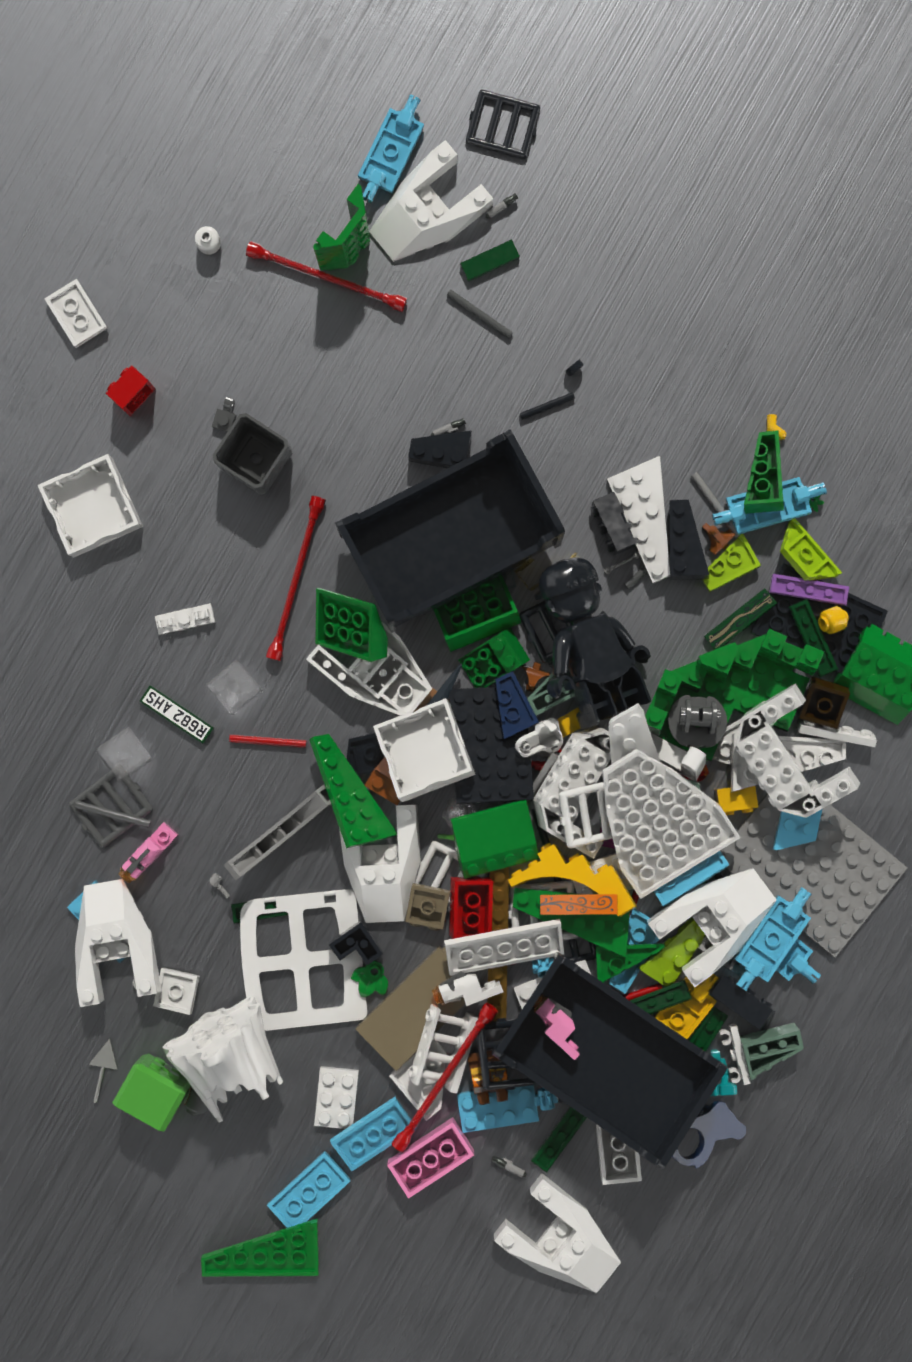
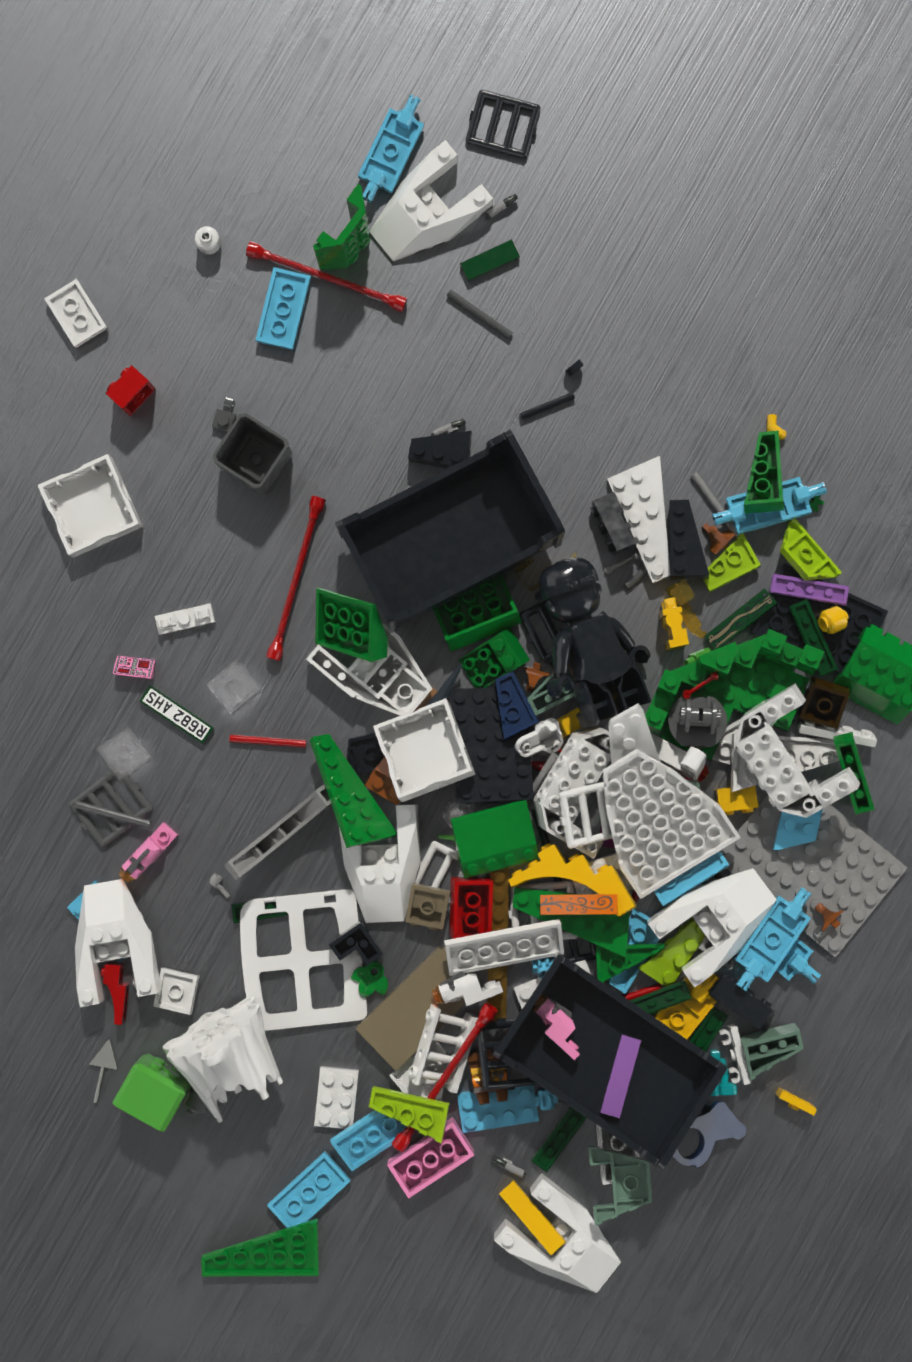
(113, 976): none -> red slope
(134, 667): none -> slope
(283, 308): none -> medium azure plate
(415, 1111): none -> lime wing
(532, 1217): none -> yellow tile
(620, 1076): none -> medium lavender tile
(629, 1183): none -> sand green wing
(672, 624): none -> yellow hips
(678, 591): none -> clear yellow piece
(686, 694): none -> red hinge
(694, 656): none -> bright green bar
(795, 1102): none -> yellow plate
(829, 917): none -> dark orange piece
(849, 757): none -> green brick

